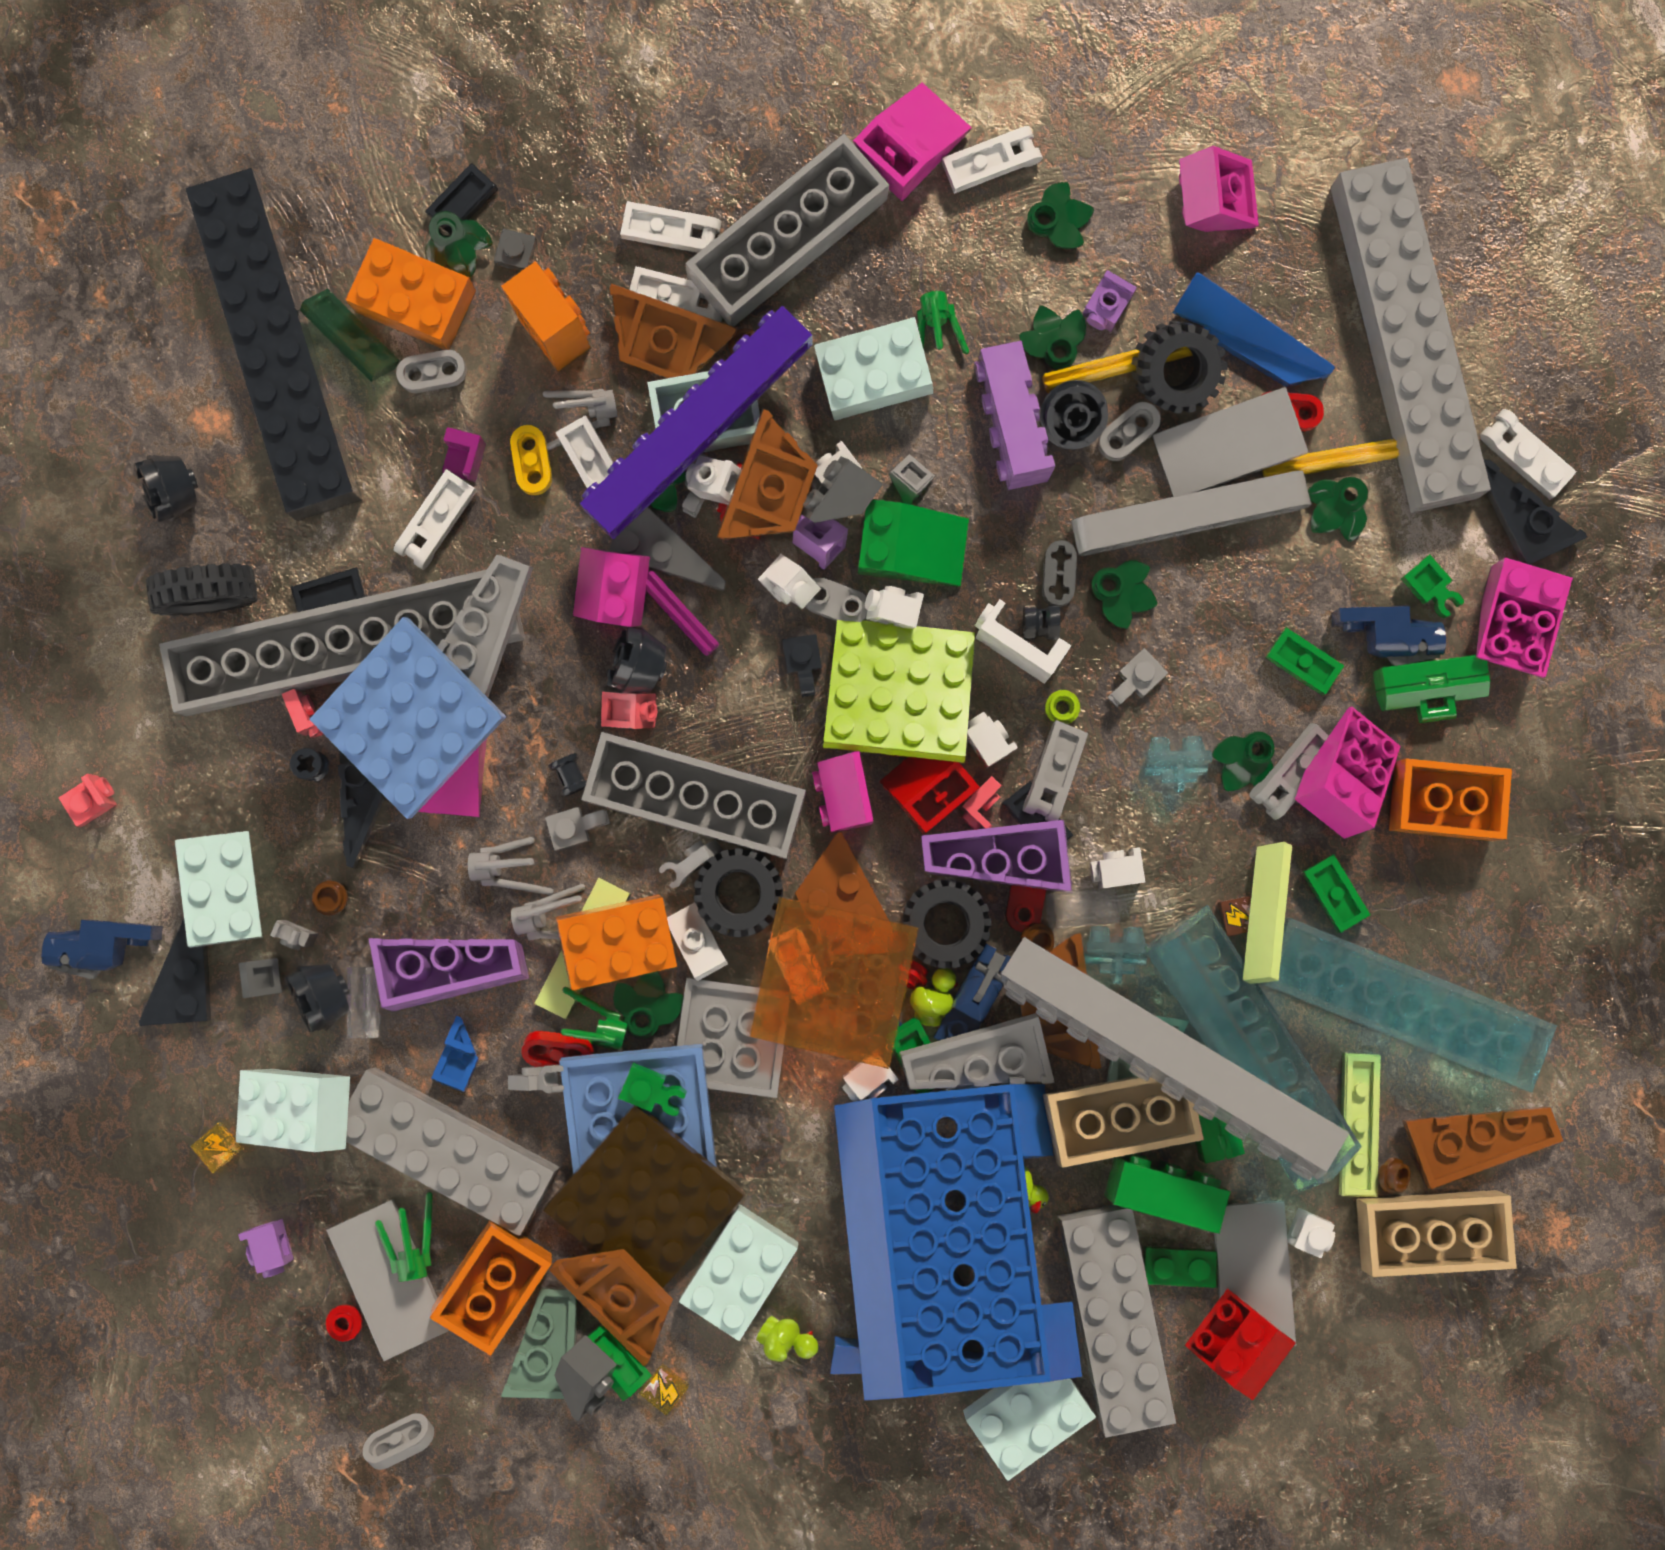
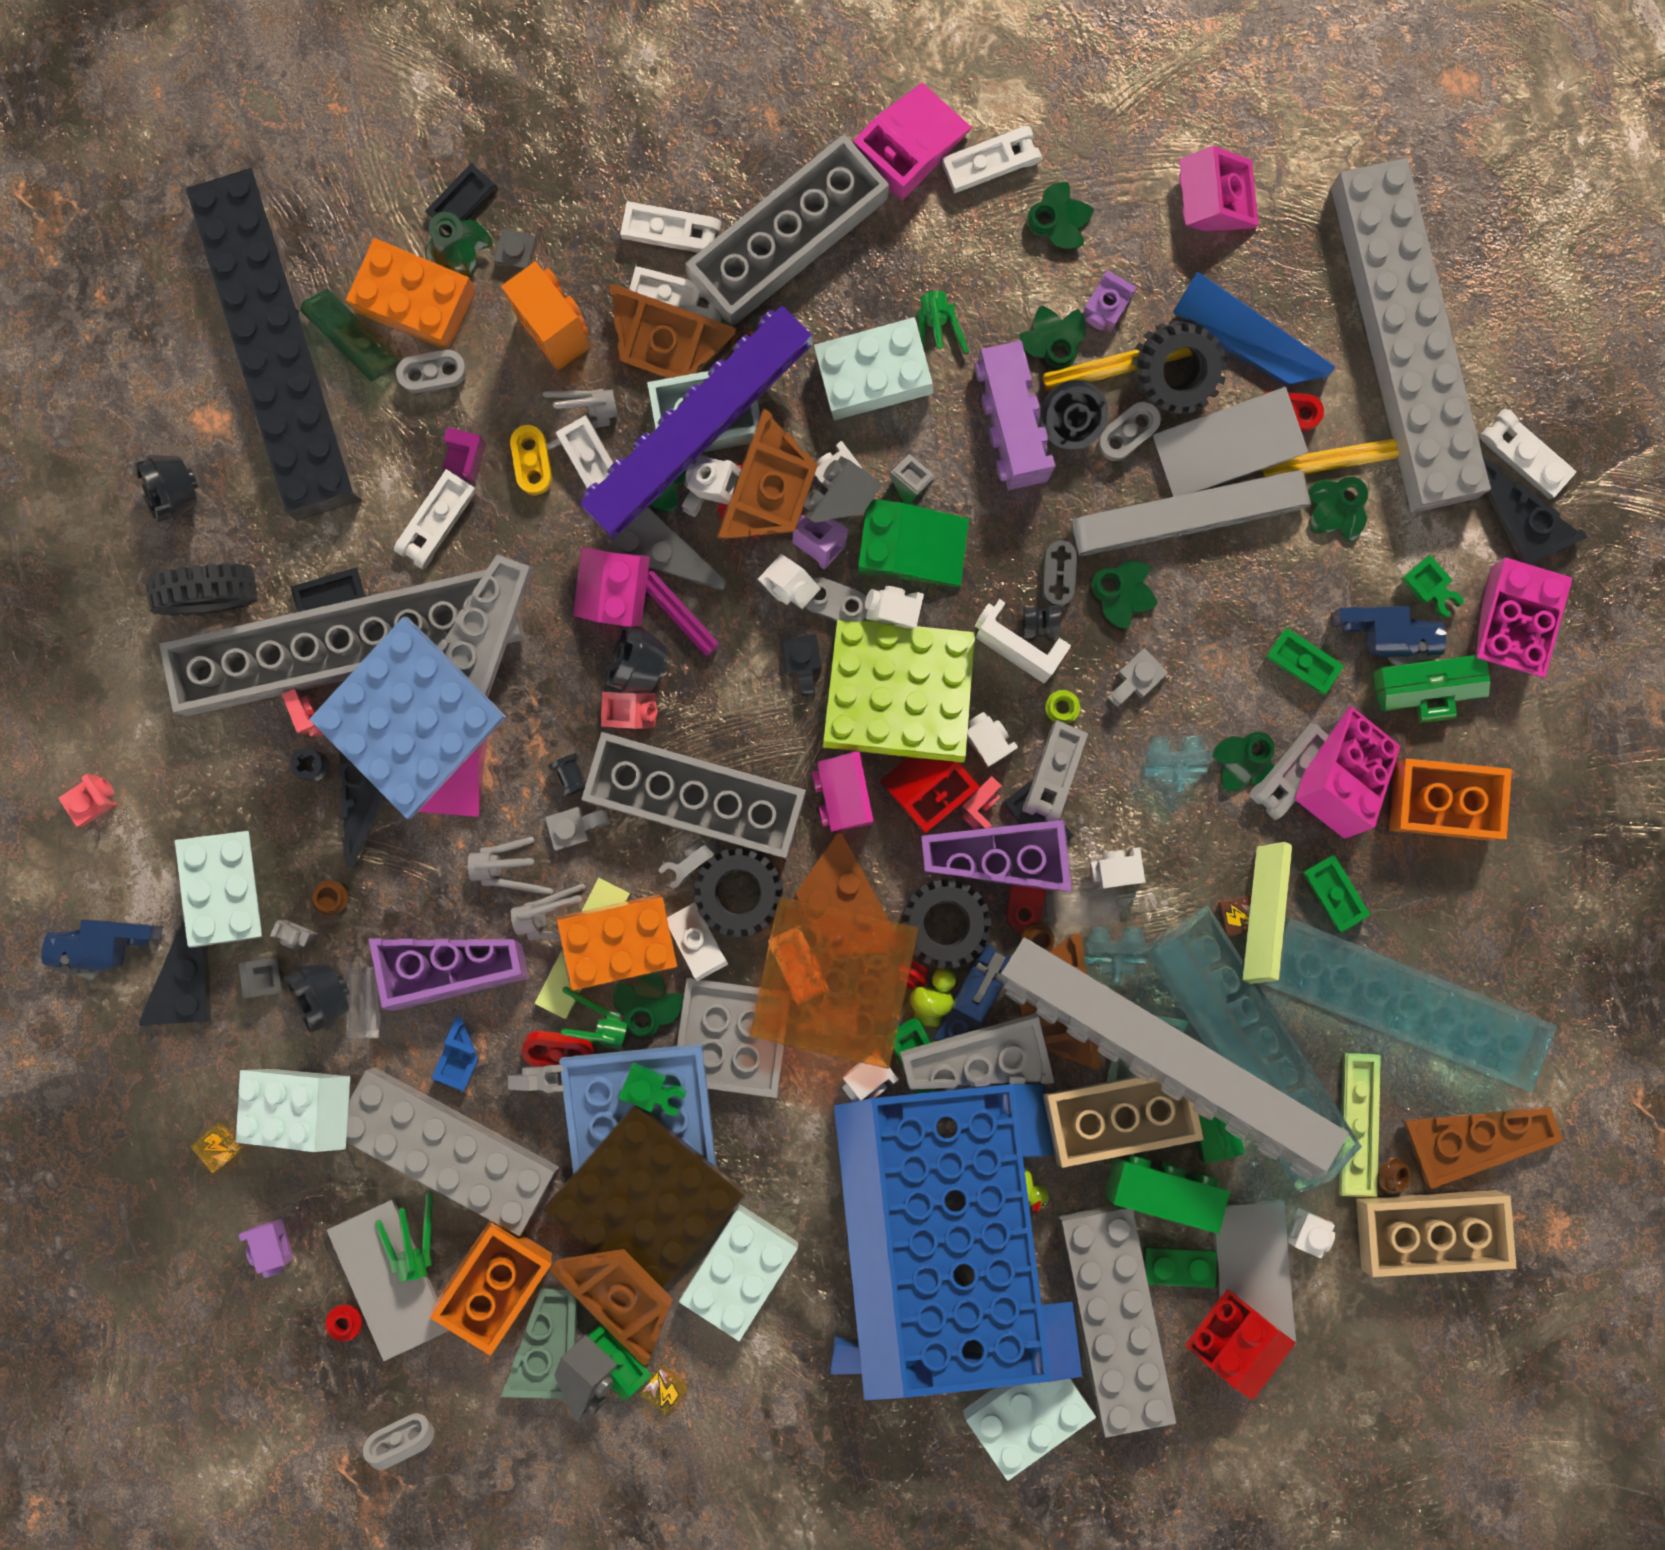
(781, 1335): lime animal -> none

